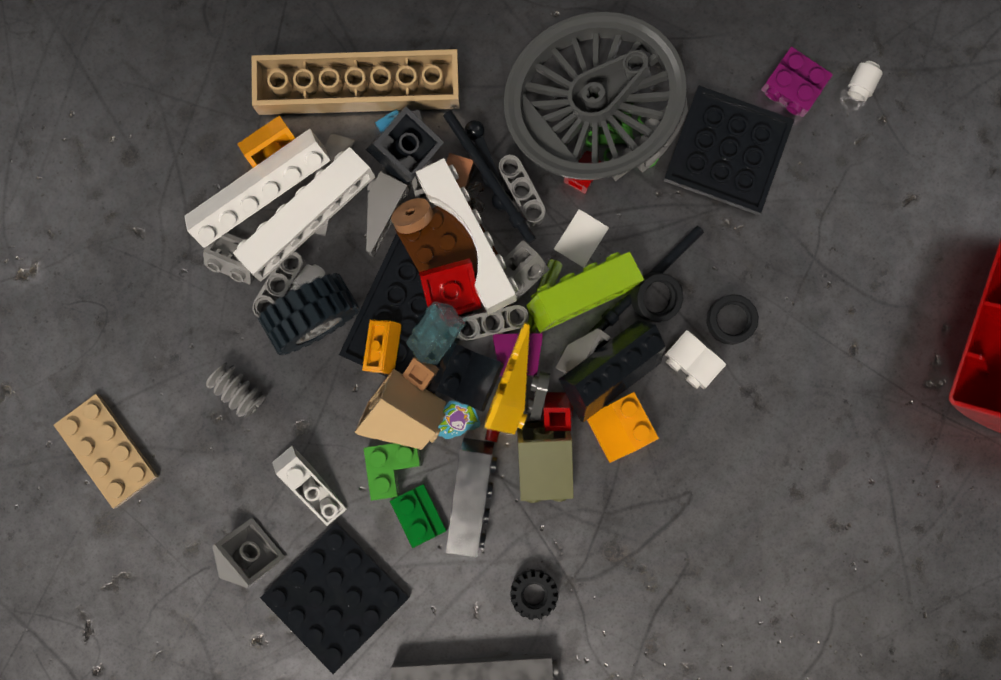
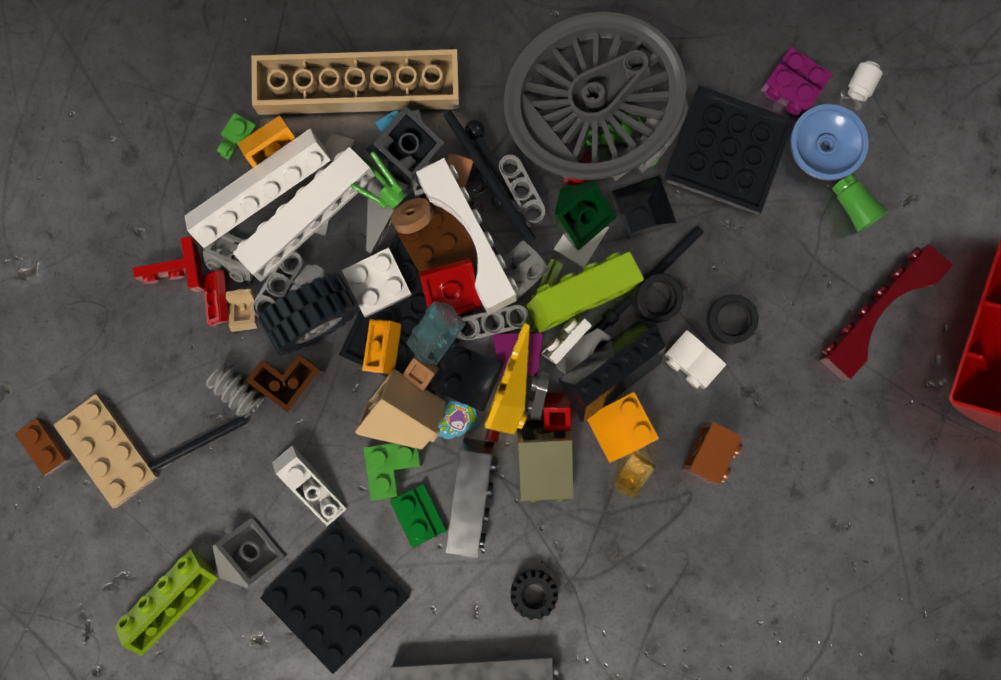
(41, 447): none -> dark orange plate
(165, 602): none -> lime brick
(177, 268): none -> red bracket
(197, 443): none -> black bar
(215, 298): none -> red plate
(234, 132): none -> bright green plate
(241, 310): none -> tan bracket
(286, 388): none -> reddish brown brick
(376, 282): none -> white plate
(392, 191): none -> bright green plant
(565, 339): none -> white plate
(582, 213): none -> dark green slope
(634, 475): none -> clear yellow bracket
(643, 207): none -> black slope
(713, 453): none -> dark orange brick
(837, 129): none -> medium blue dish
(850, 351): none -> dark red arch
(858, 202): none -> bright green plant

